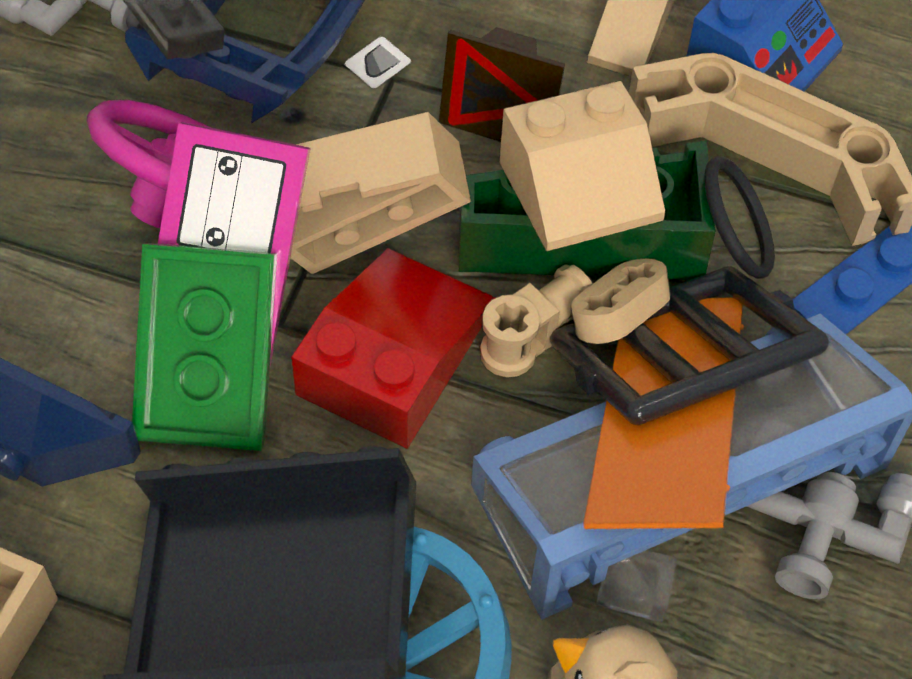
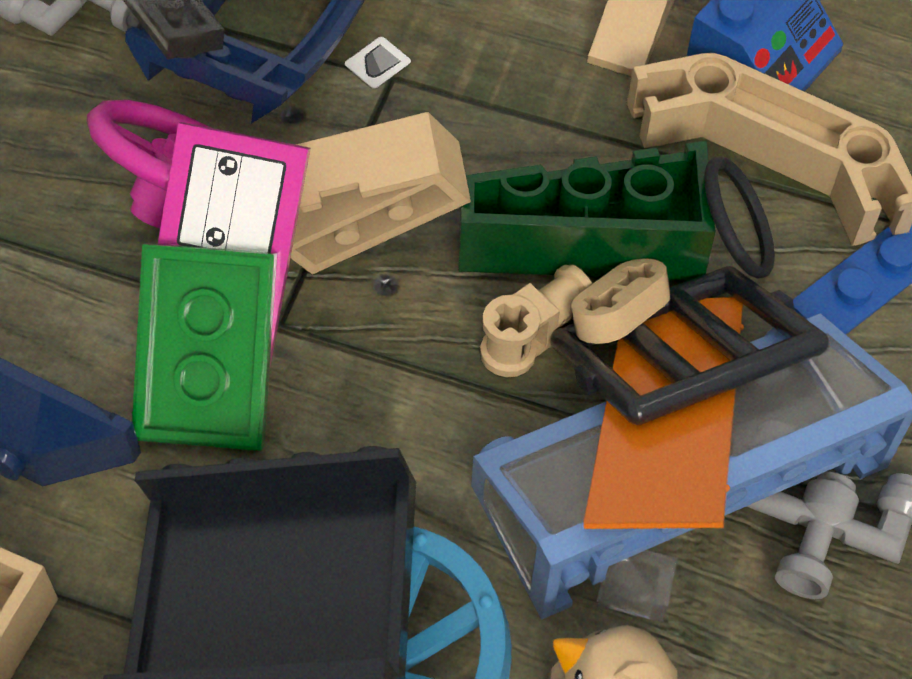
(389, 346): red slope -> none
(493, 75): dark brown piece -> none
(581, 165): tan slope -> none

